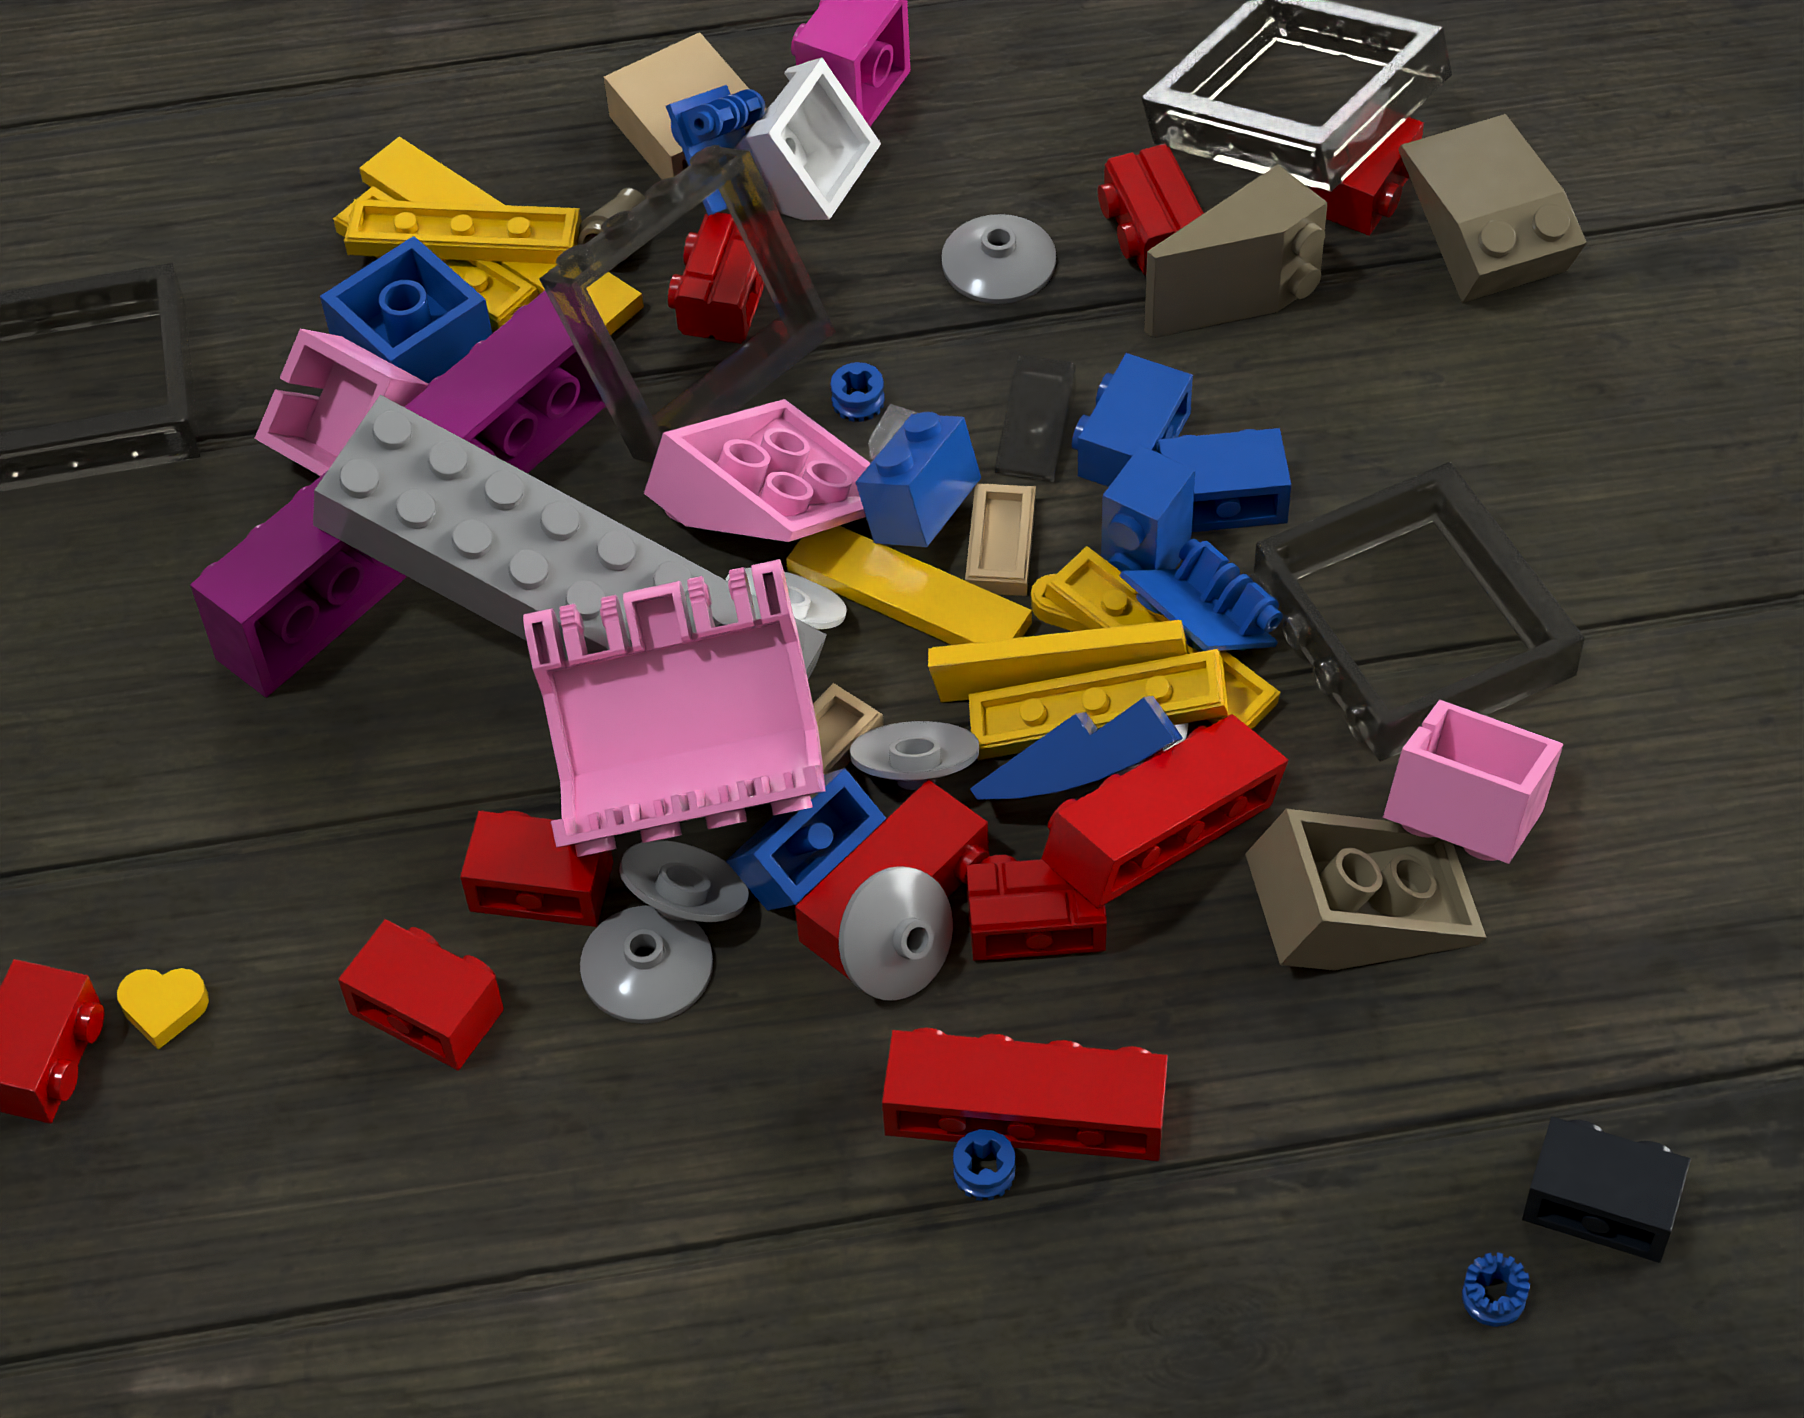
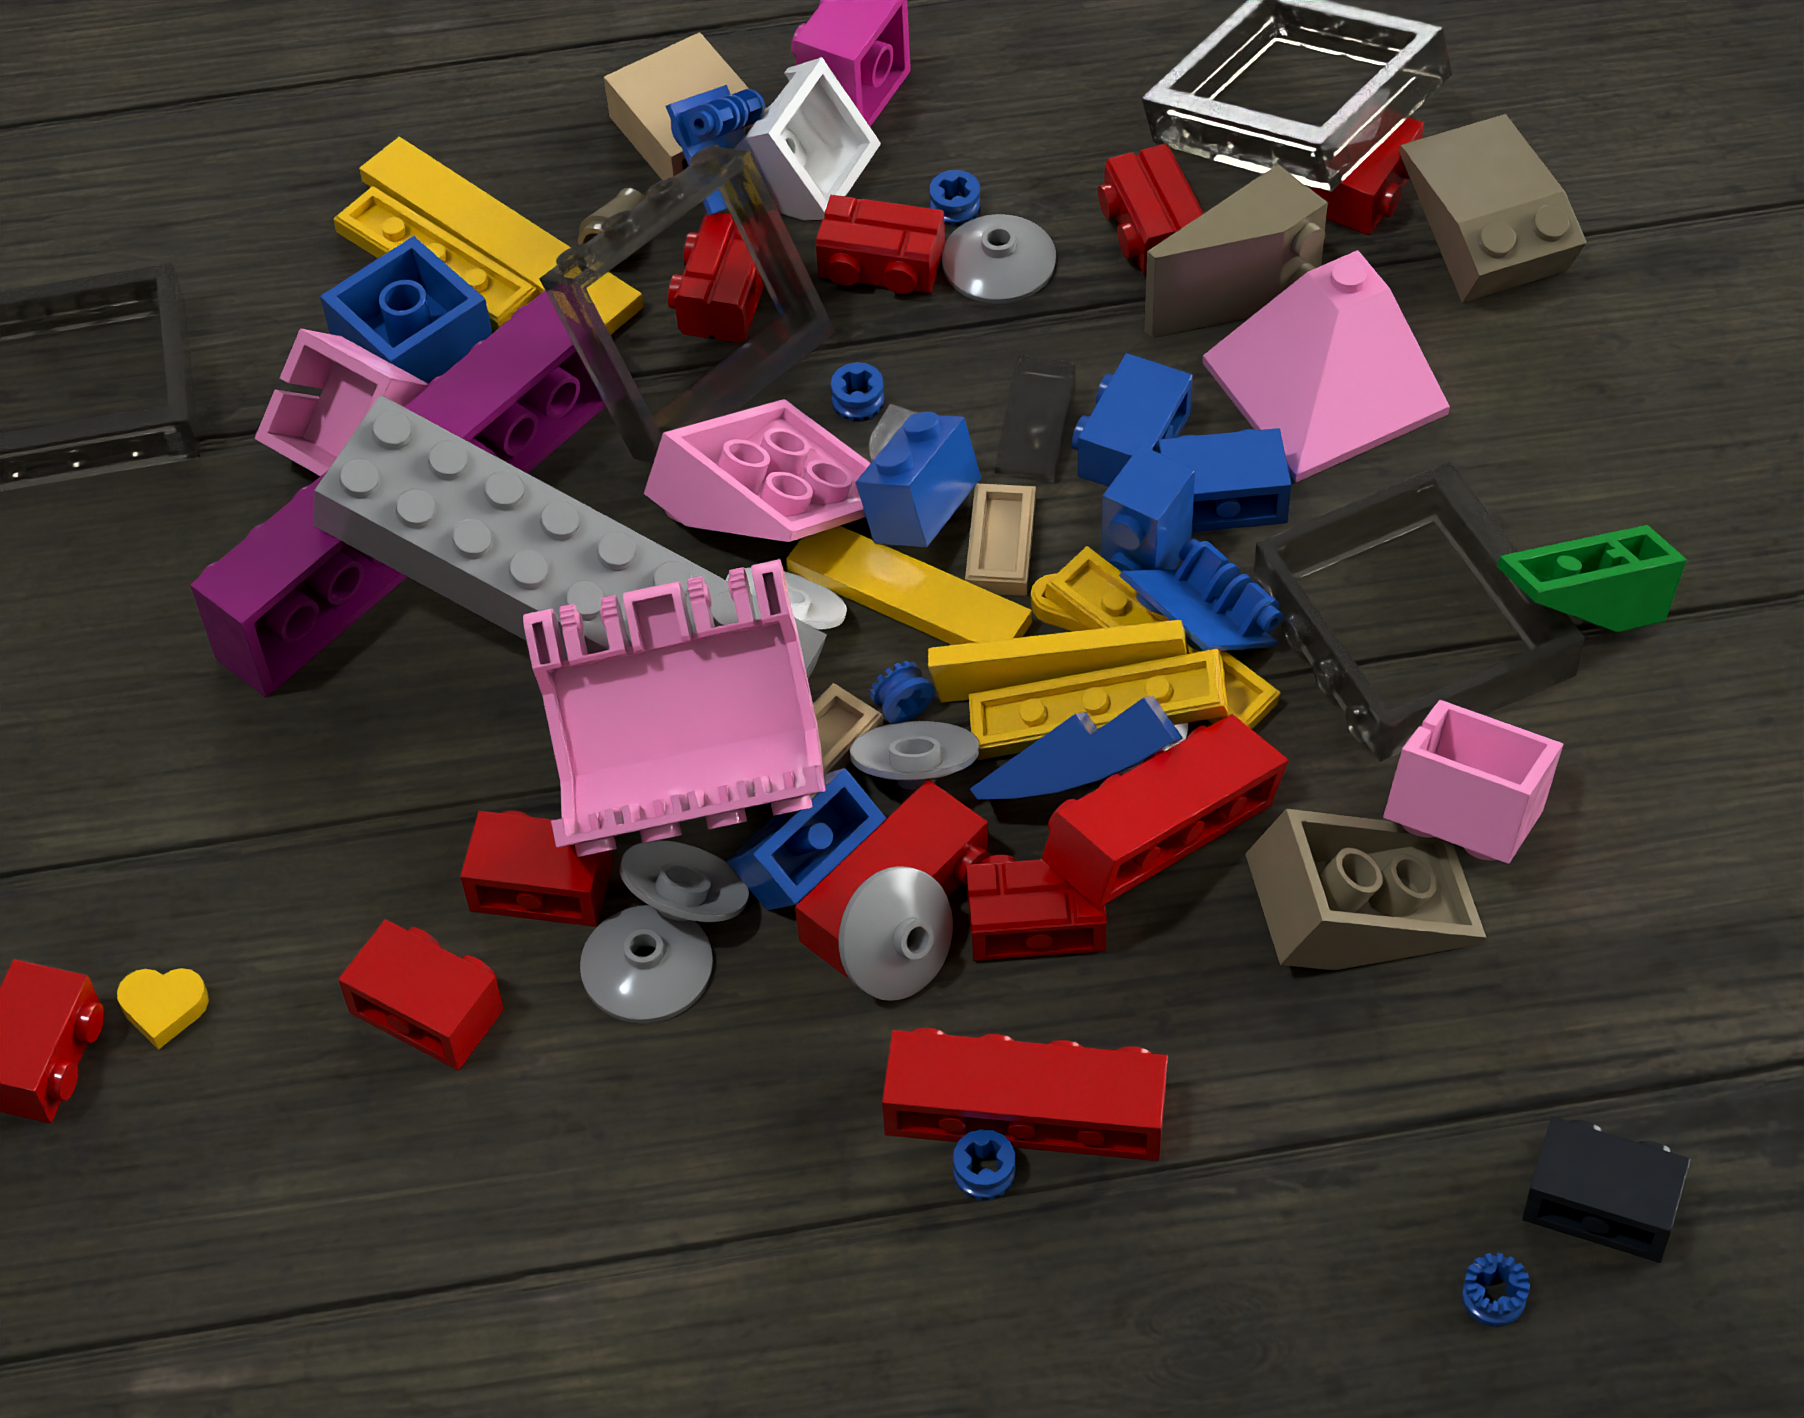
(463, 230): yellow tile -> none
(880, 244): none -> red brick
(902, 692): none -> blue bush
(959, 208): none -> blue bush
(1329, 367): none -> bright pink slope
(1605, 579): none -> green slope

